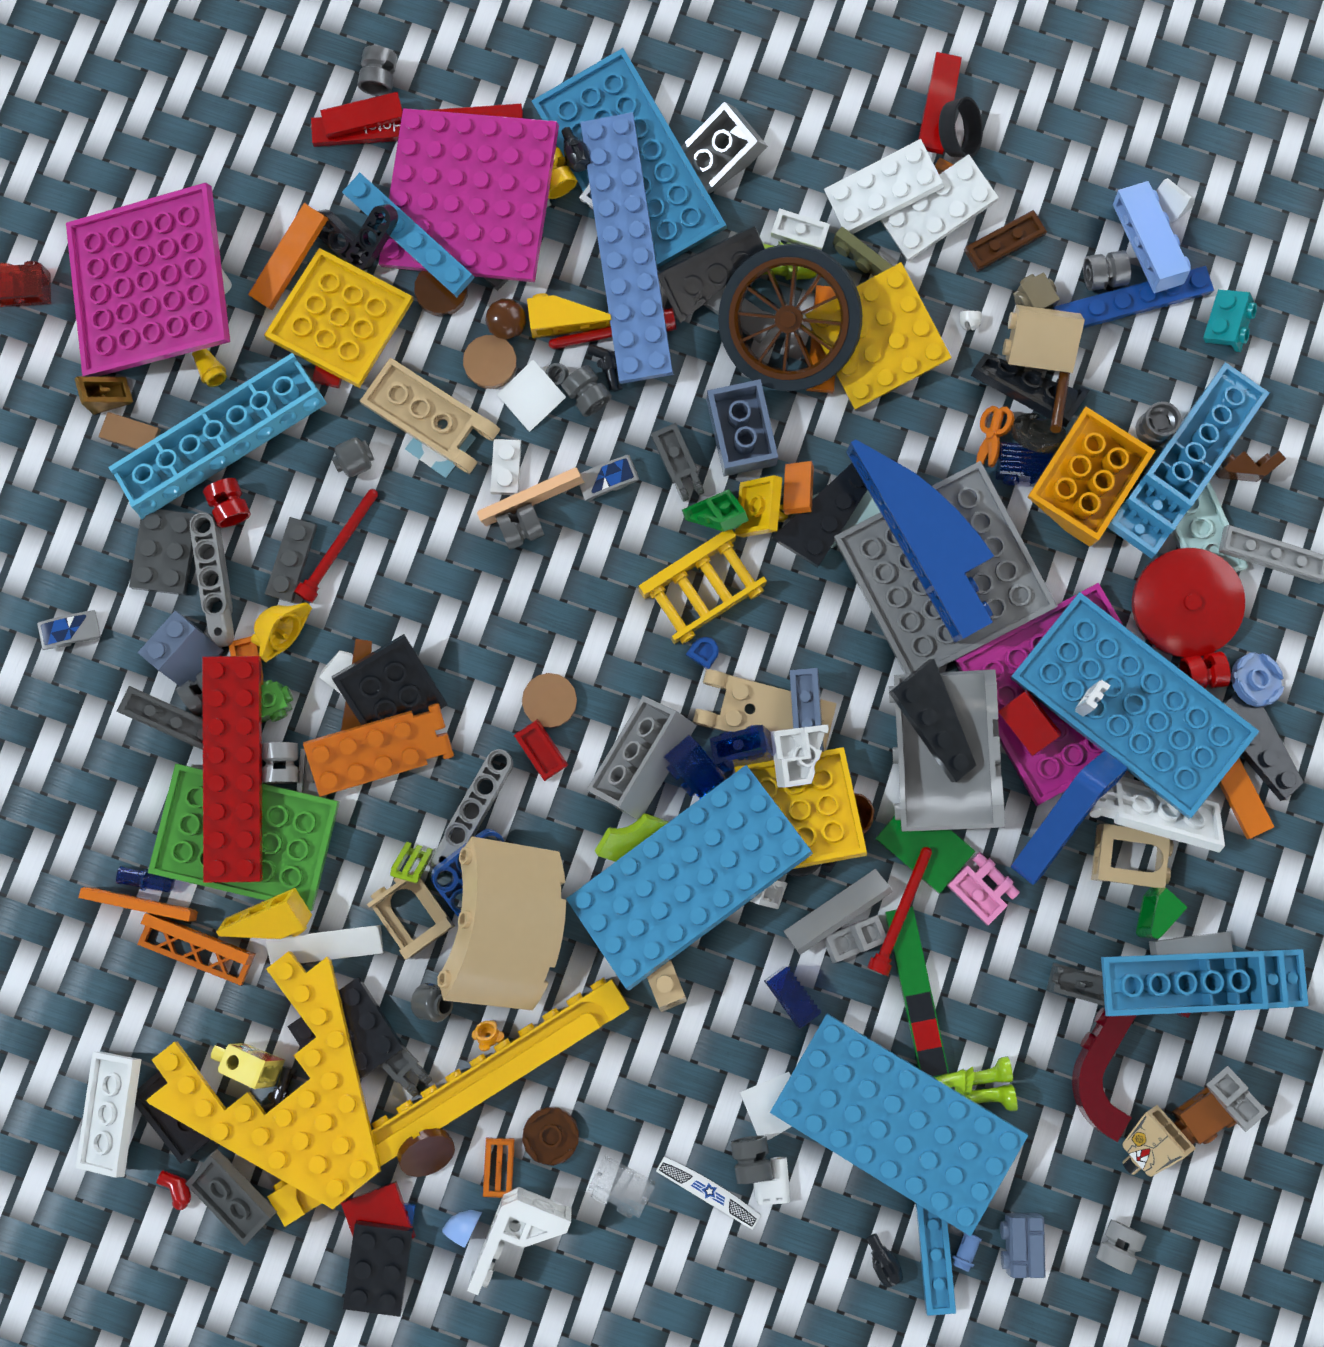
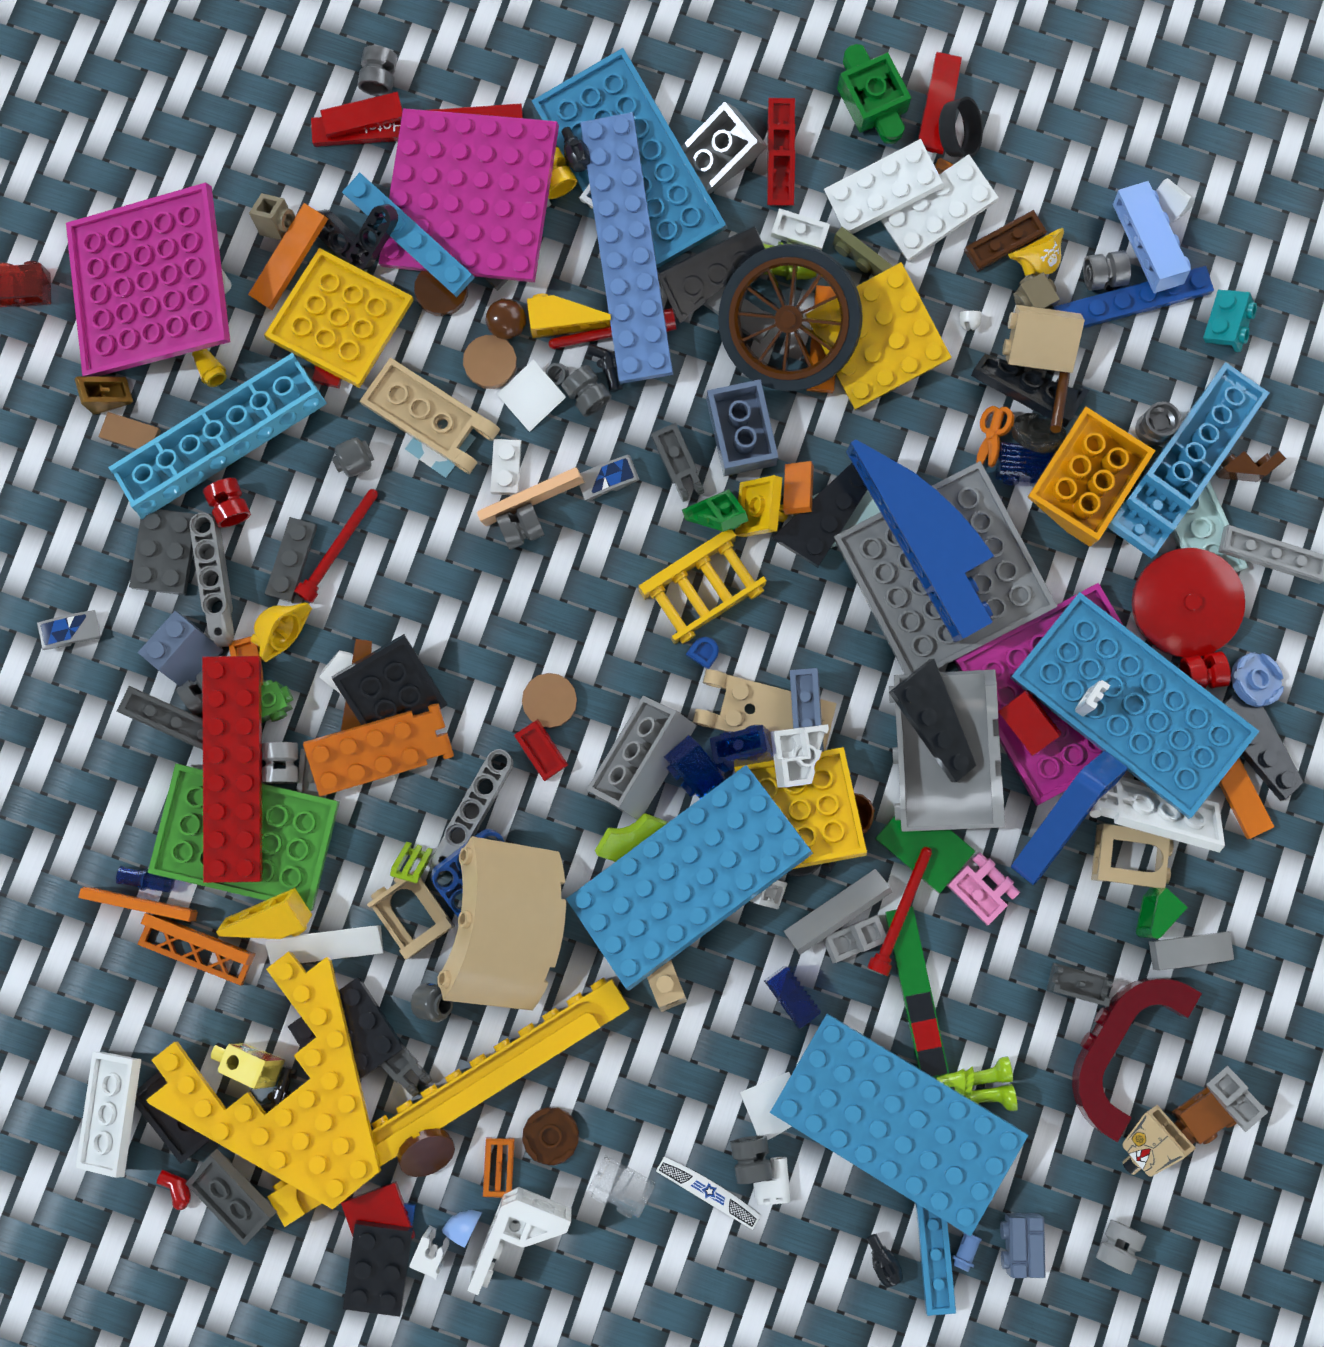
(271, 216): none -> dark tan brick
(428, 1257): none -> white hinge
(487, 1028): light orange plate -> none
(781, 151): none -> red slope
(874, 93): none -> green brick
(1041, 255): none -> yellow hat
(1203, 982): dark azure slope -> none

